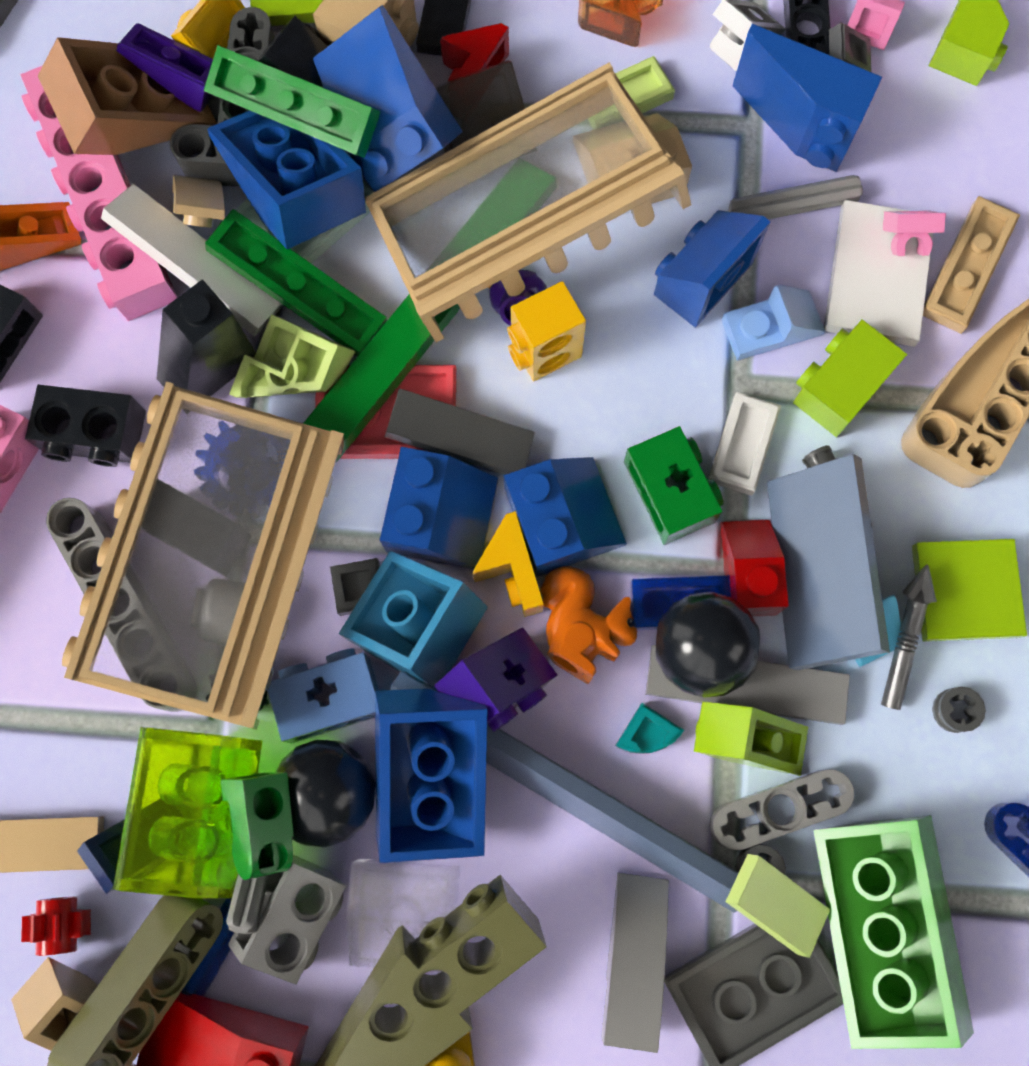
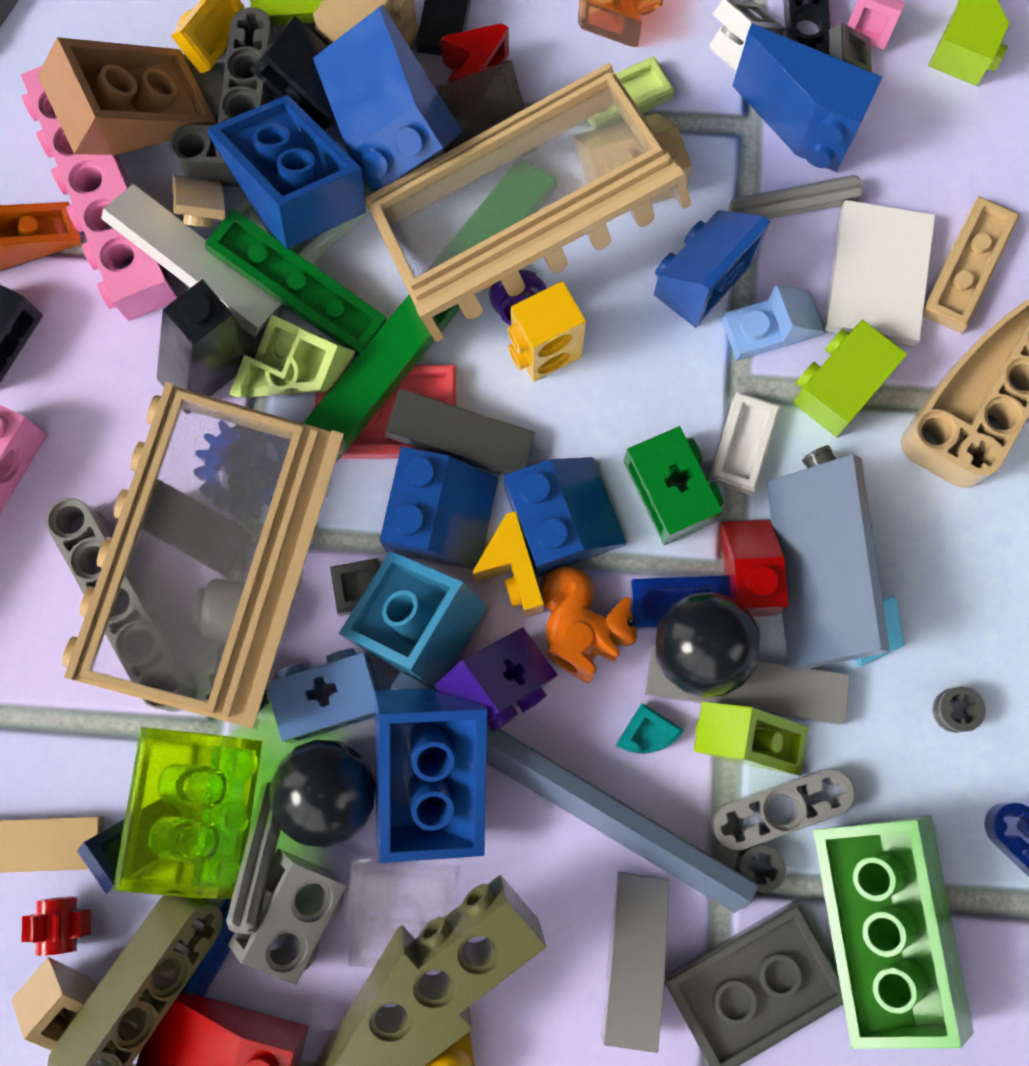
(89, 416): black brick -> none
(169, 64): dark purple slope -> none
(260, 823): green leg -> none
(292, 101): plate -> none
(778, 905): yellowish green tile -> none
(913, 224): bright pink tile -> none
(919, 594): flat silver piece -> none
(973, 588): lime tile -> none

